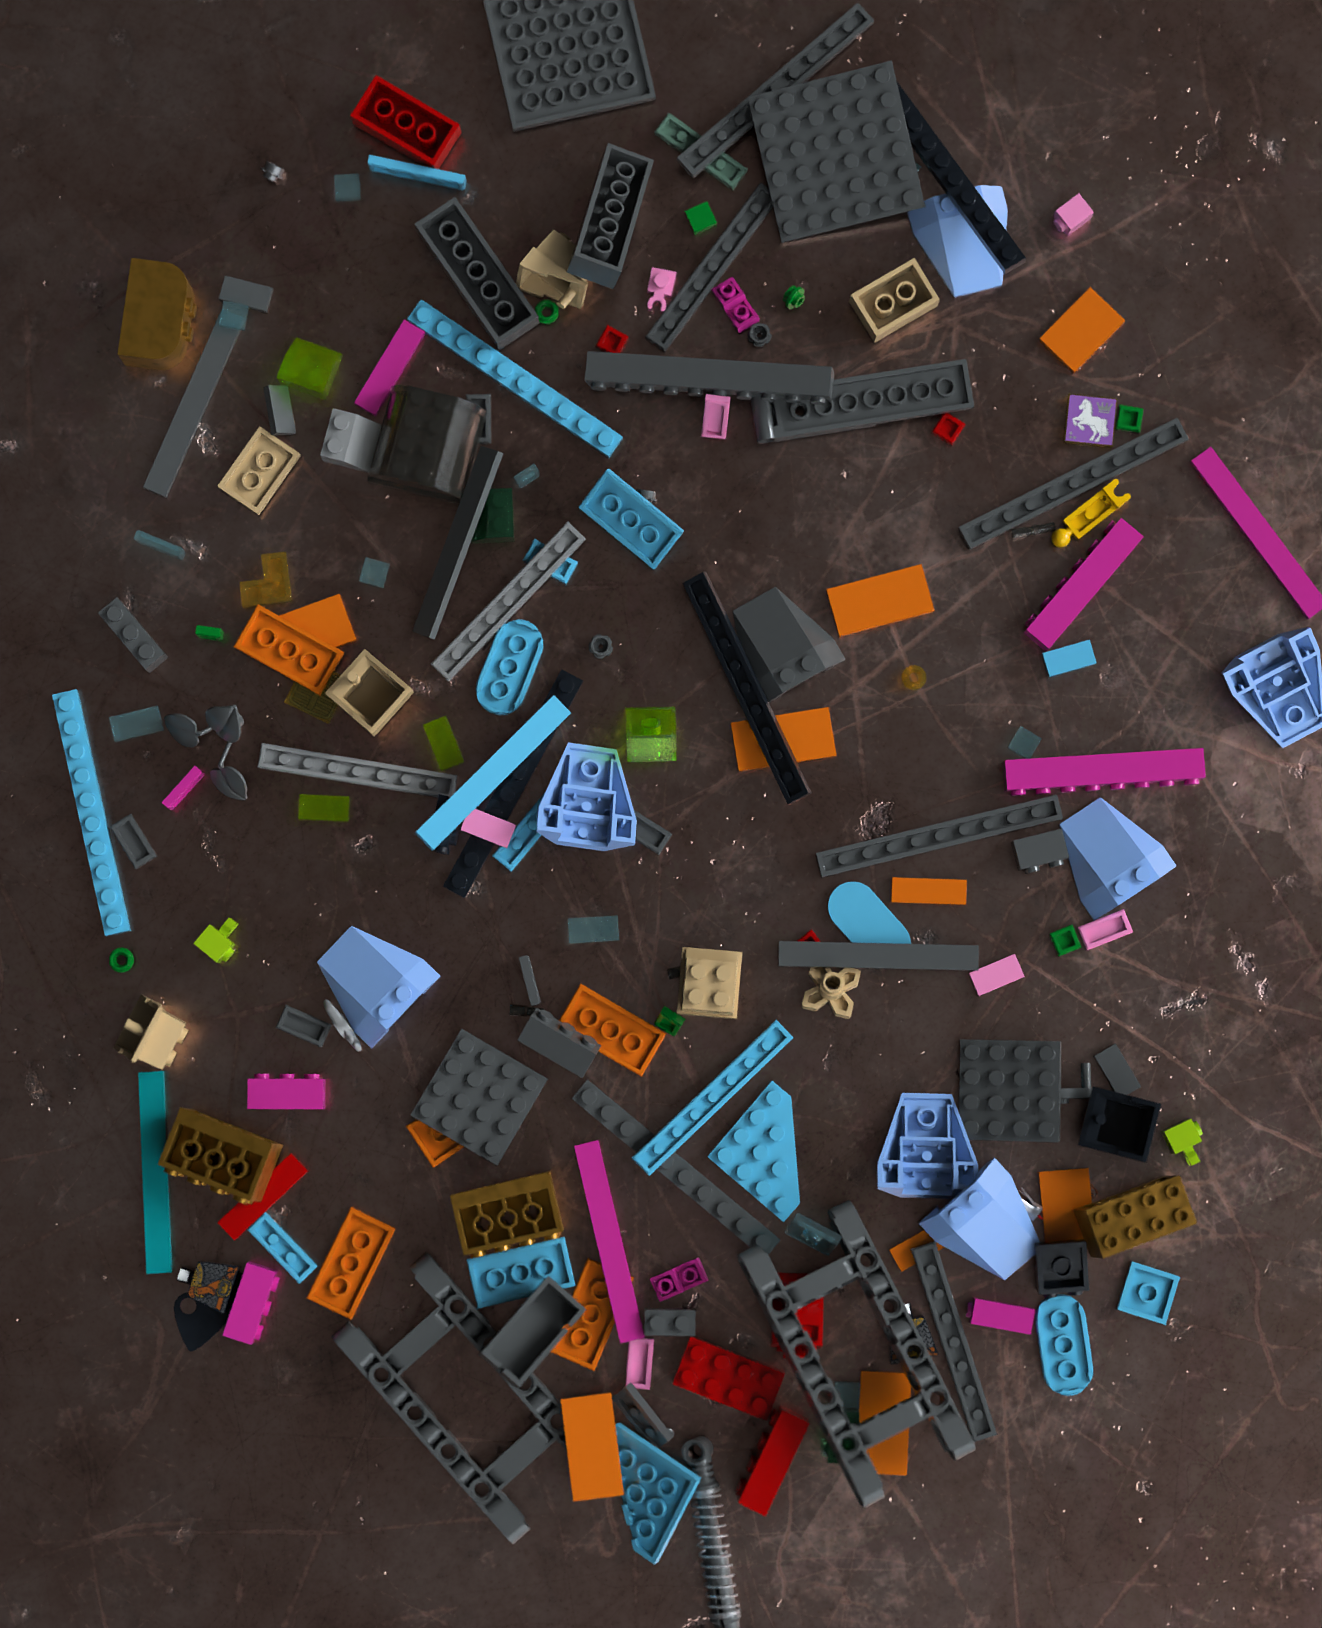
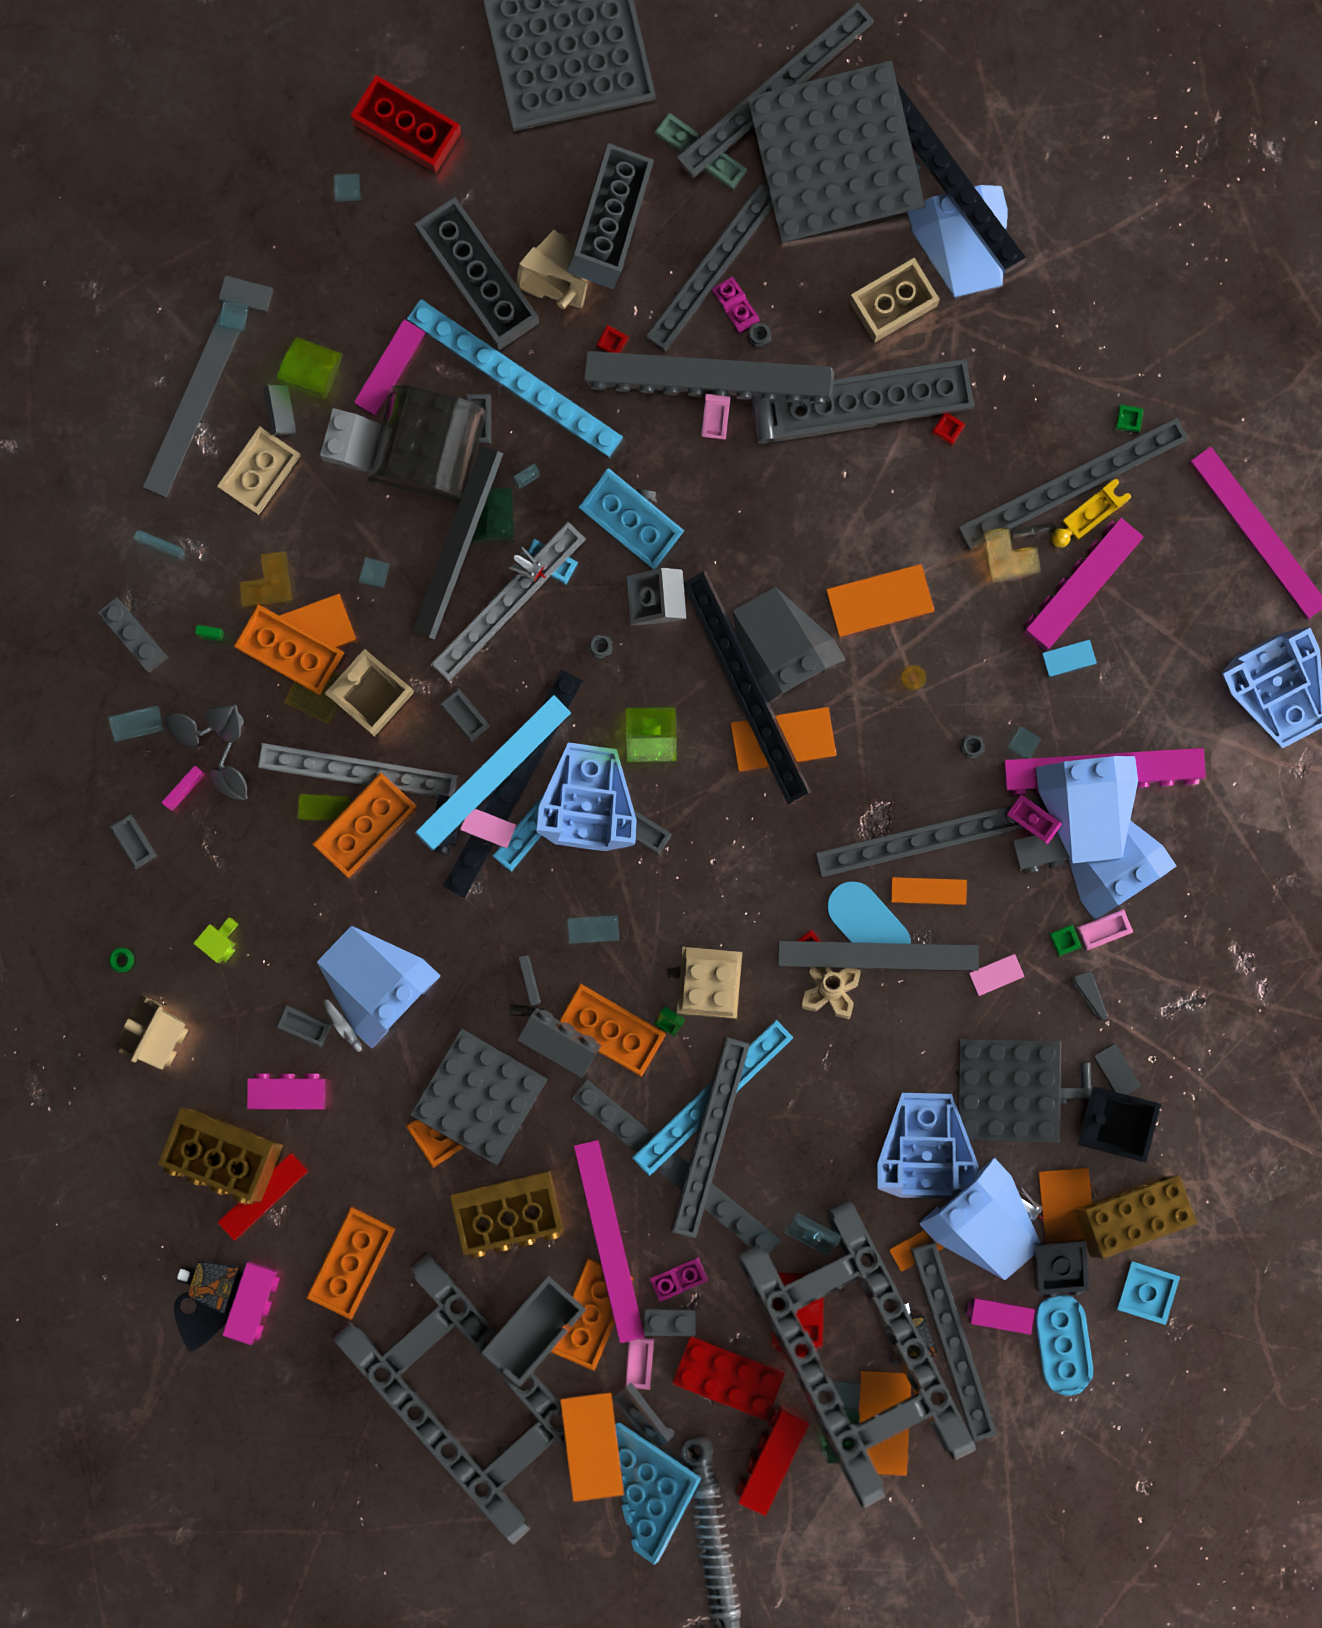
(91, 812): medium azure plate -> none
(155, 1181): teal tile -> none
(156, 316): pearl gold brick -> none
(272, 171): flat silver plate -> none
(282, 1247): medium azure tile -> none
(364, 825): none -> orange tile
(417, 172): medium azure tile -> none
(443, 743): clear neon green tile -> none
(464, 715): none -> dark grey tile
(509, 667): medium azure tile -> none
(519, 1271): medium azure tile -> none
(529, 566): none -> flat silver piece
(547, 304): green plate -> none
(656, 596): none -> light grey slope
(660, 285): bright pink plate -> none
(700, 218): green tile -> none
(710, 1137): none -> dark grey tile
(762, 1152): medium azure plate -> none
(794, 297): green plate -> none
(977, 741): none -> dark grey plate
(1004, 561): none -> clear yellow plate
(1034, 819): none -> dark pink plate
(1072, 215): bright pink brick -> none
(1082, 330): orange tile -> none
(1089, 991): none -> dark grey slope
(1090, 420): tile -> none
(1092, 803): none -> light blue wedge
(1182, 1138): lime brick -> none

